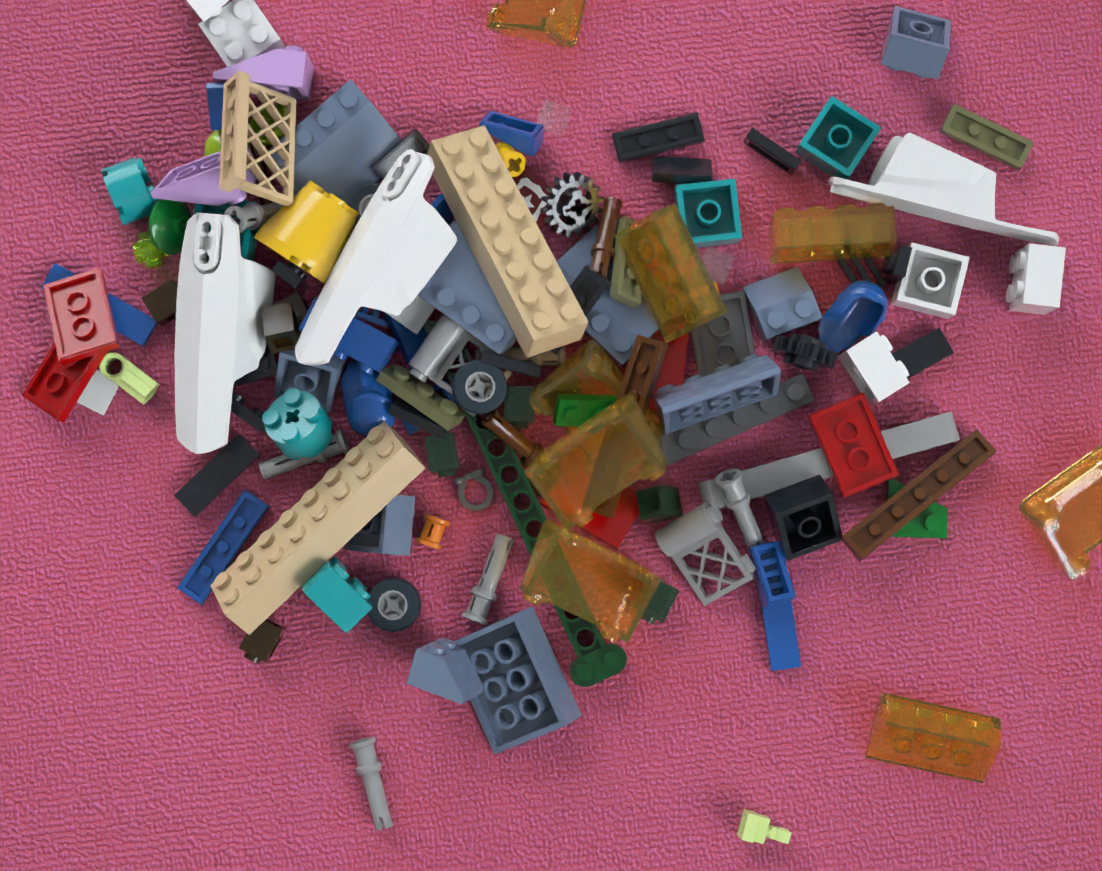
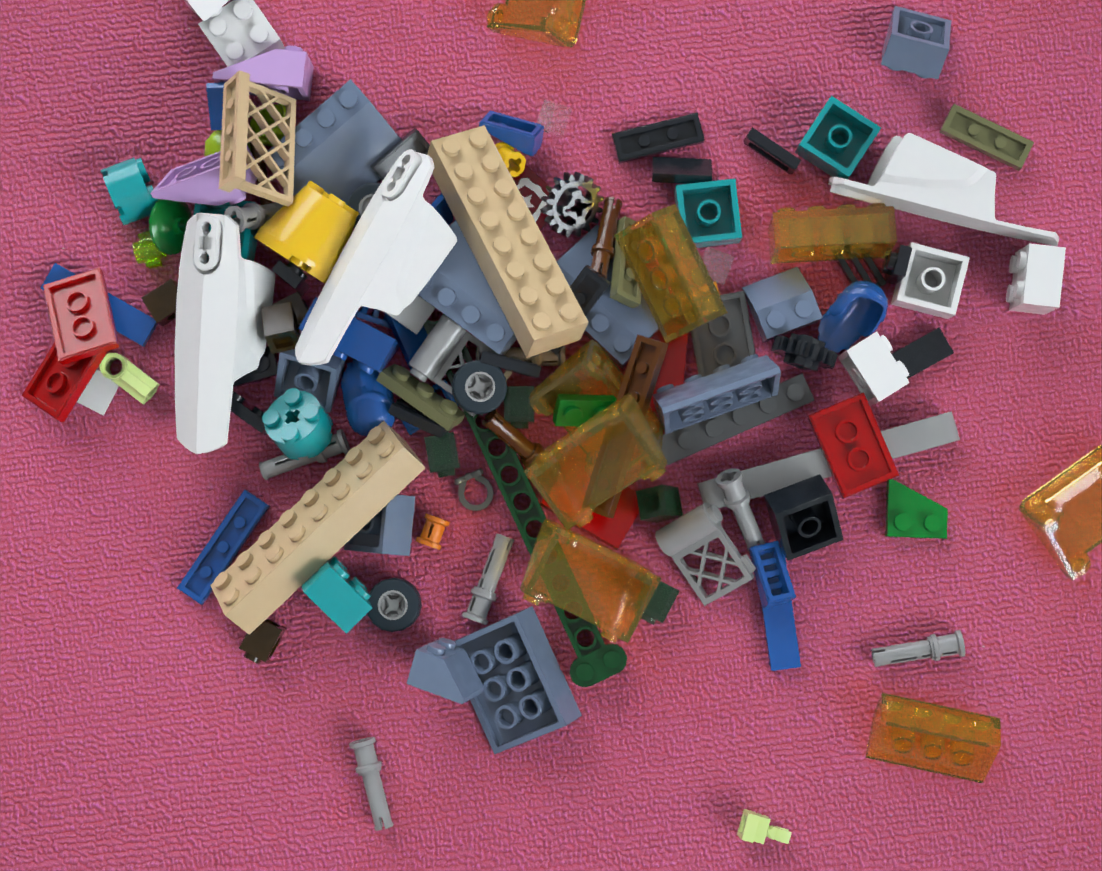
(217, 475): black tile -> none
(918, 495): reddish brown plate -> none
(932, 647): none -> light grey pin

